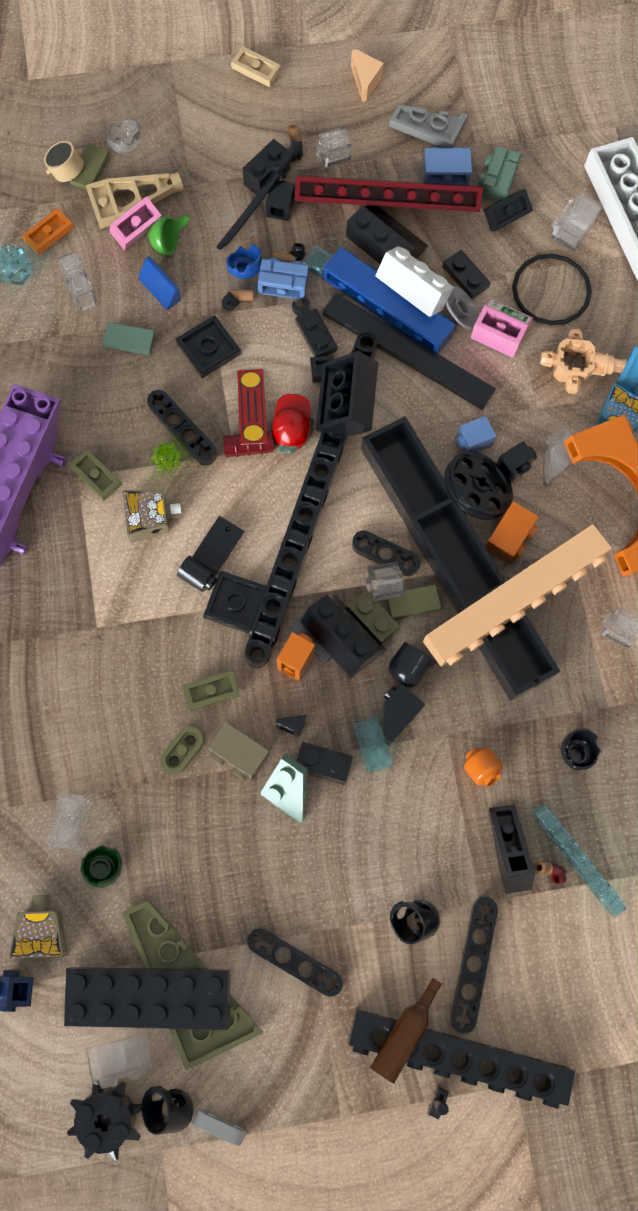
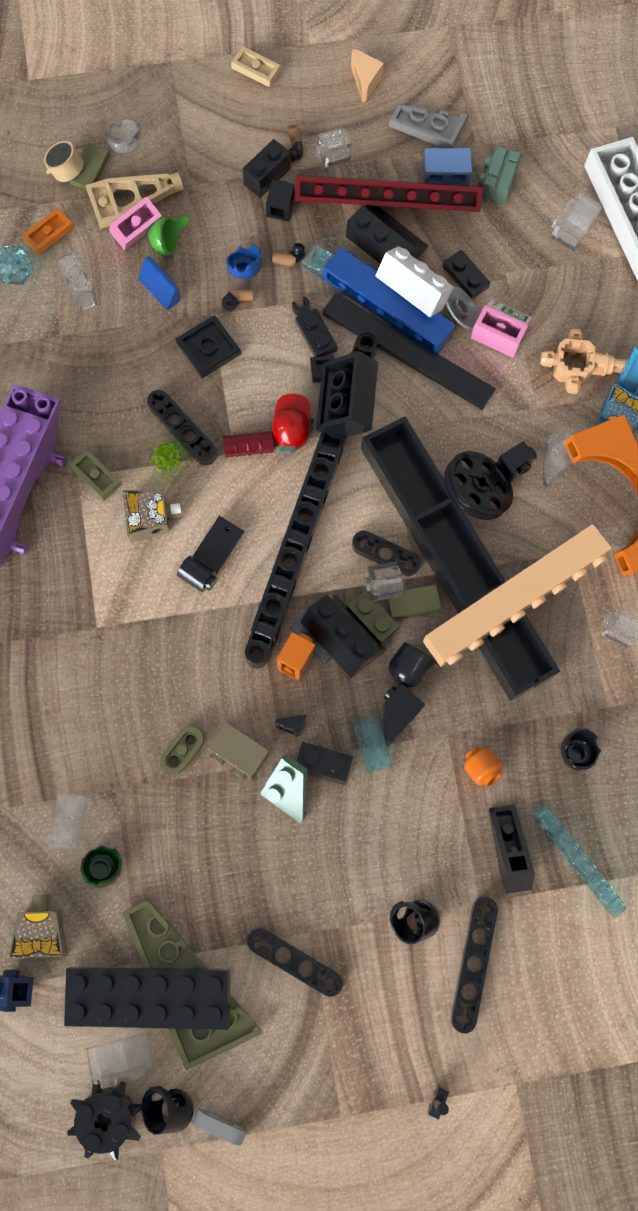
(129, 338): sand green tile -> none
(211, 690): olive plate -> none
(234, 602): black tile -> none
(252, 407): sticker -> none
(277, 172): black sword -> none
(283, 278): medium blue brick -> none
(405, 1036): reddish brown piece -> none
(475, 435): medium blue brick -> none
(508, 210): black plate -> none
(511, 532): orange brick -> none
(548, 868): arm -> none
(558, 257): black piece -> none
(558, 1077): black brick -> none

